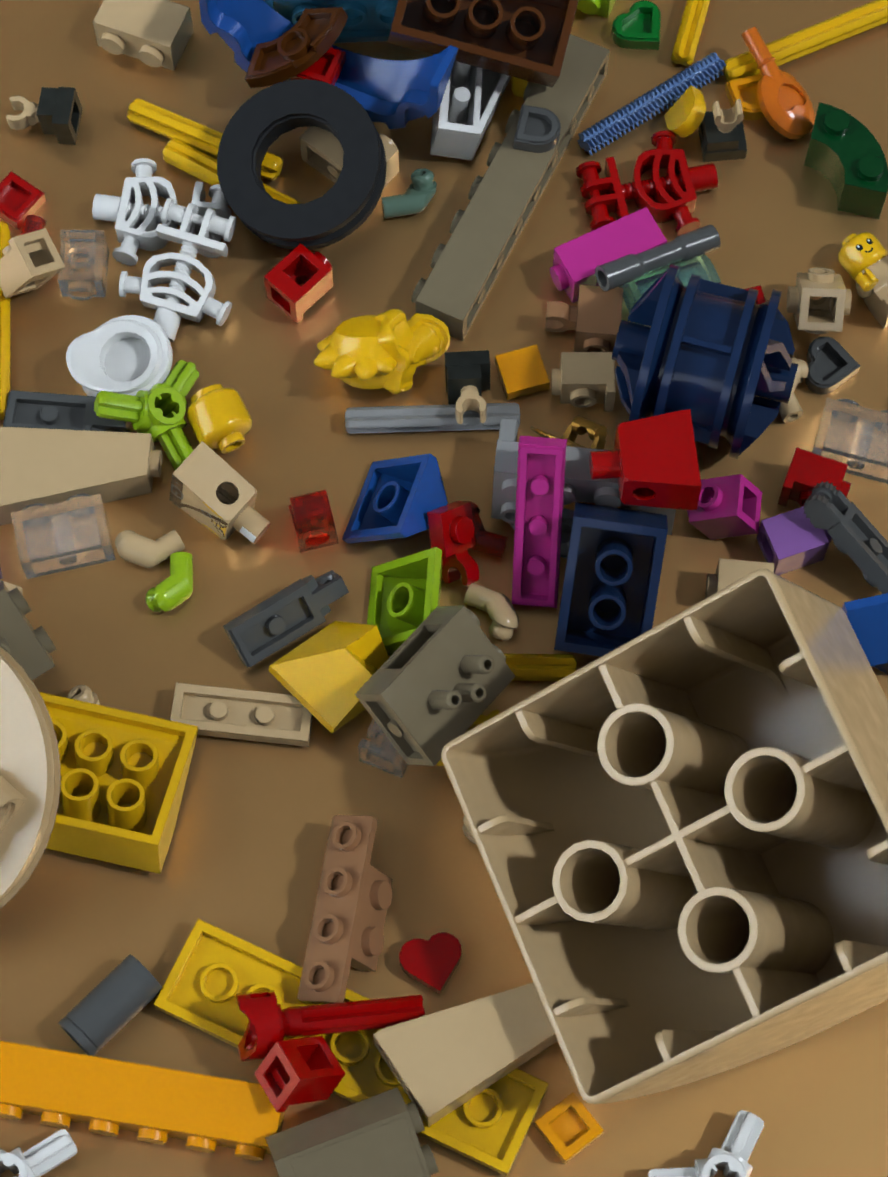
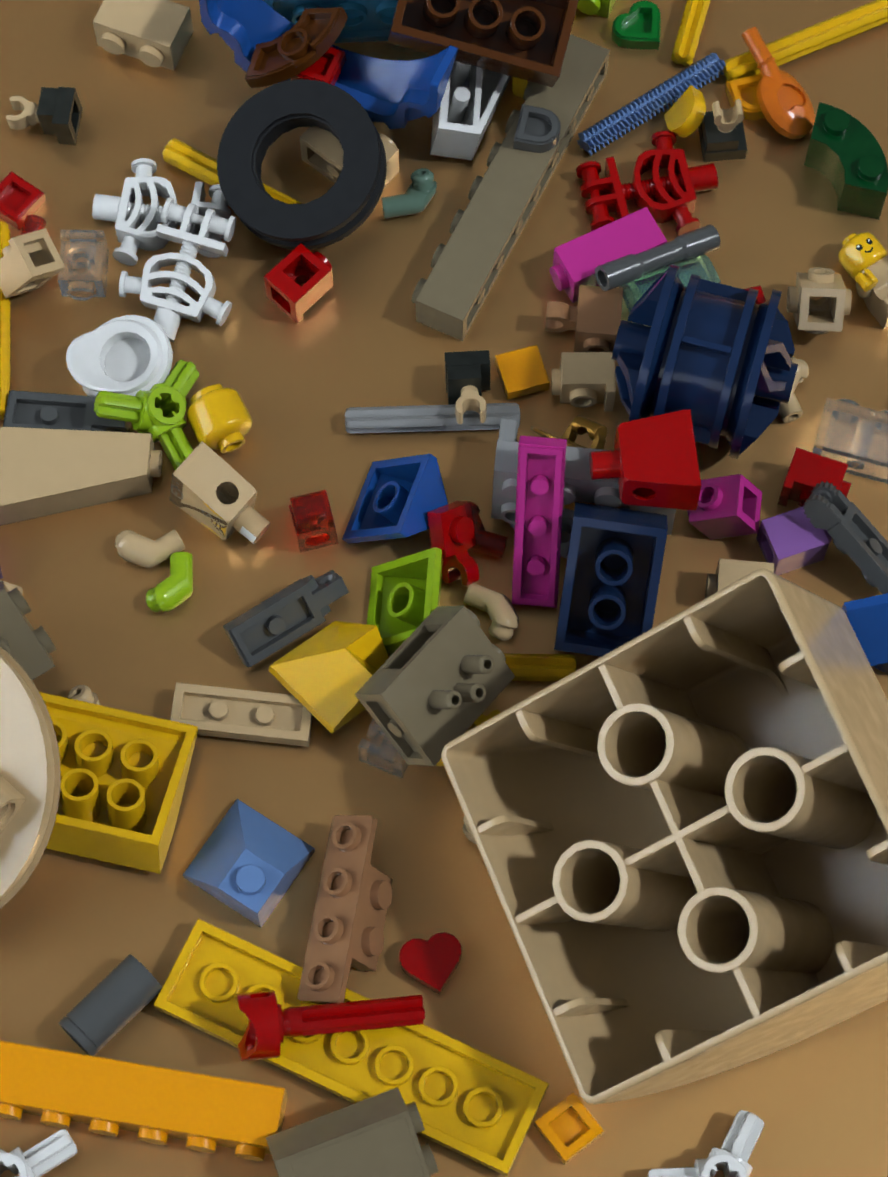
(62, 535): clear brick -> none
(190, 133): yellow axle -> none
(249, 863): none -> medium blue slope
(299, 1072): red brick -> none
(383, 349): yellow head -> none
(464, 1048): tan slope -> none
(828, 365): dark grey tile -> none

